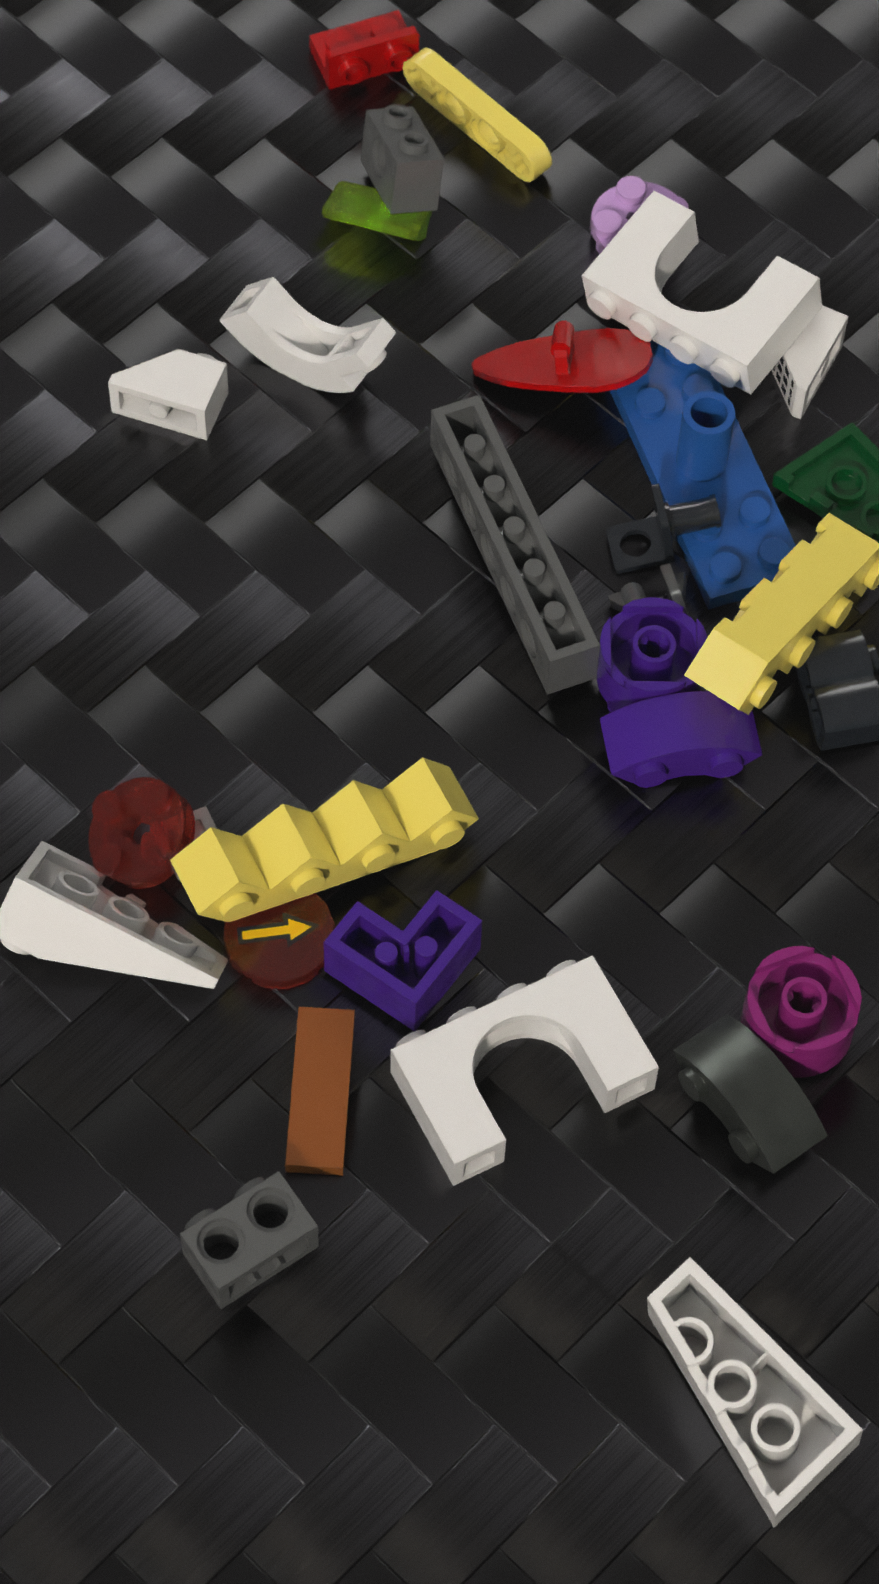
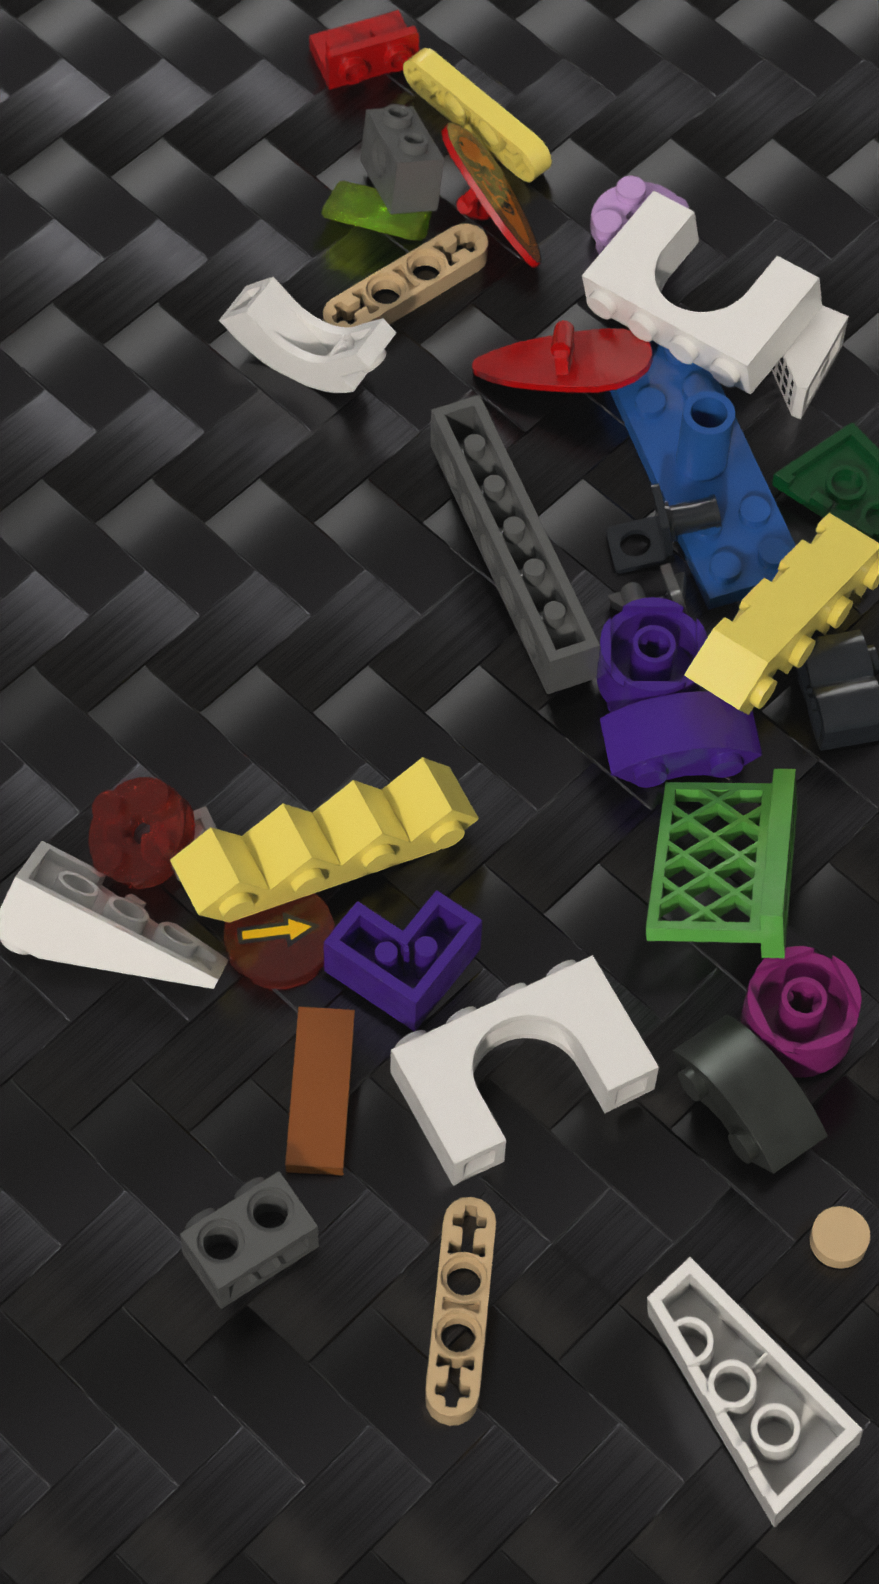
(172, 392): white slope -> none
(412, 290): none -> tan beam
(459, 1309): none -> tan beam
(489, 192): none -> shield
(769, 875): none -> bright green fence
(839, 1237): none -> tan tile

